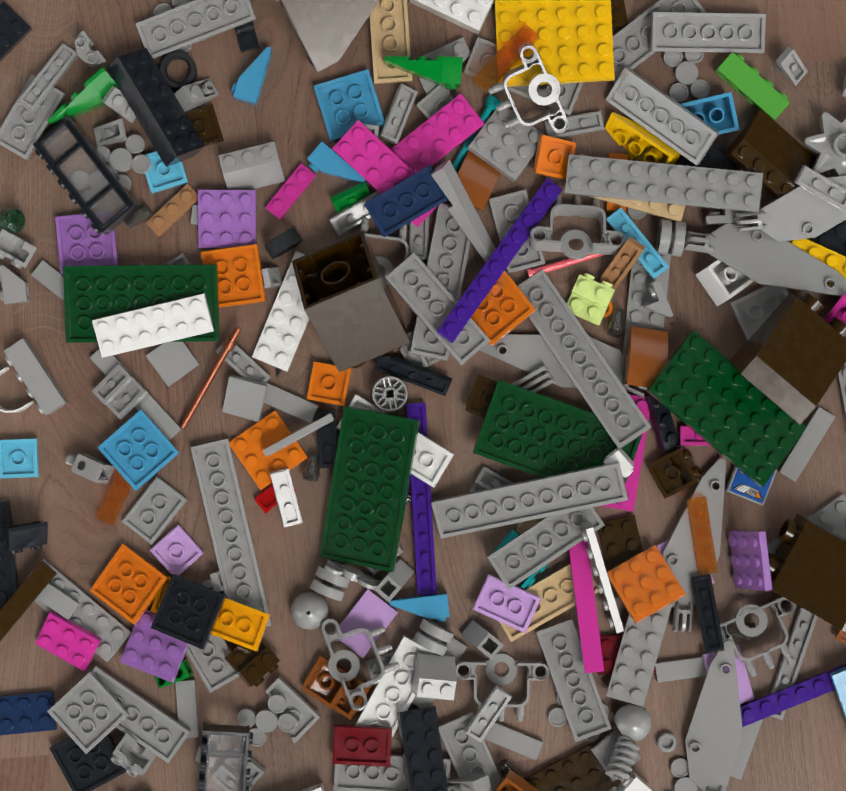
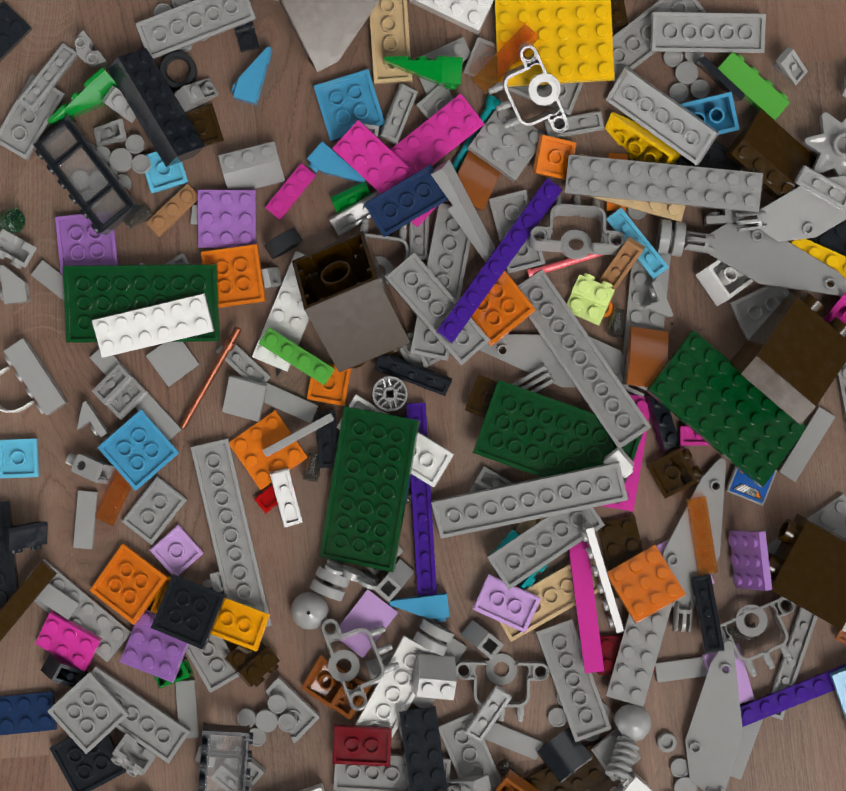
(62, 671): none -> black slope
(85, 519): none -> light grey tile
(89, 415): none -> light grey slope
(297, 356): none -> bright green brick
(564, 755): none -> black slope
(718, 77): none -> black tile

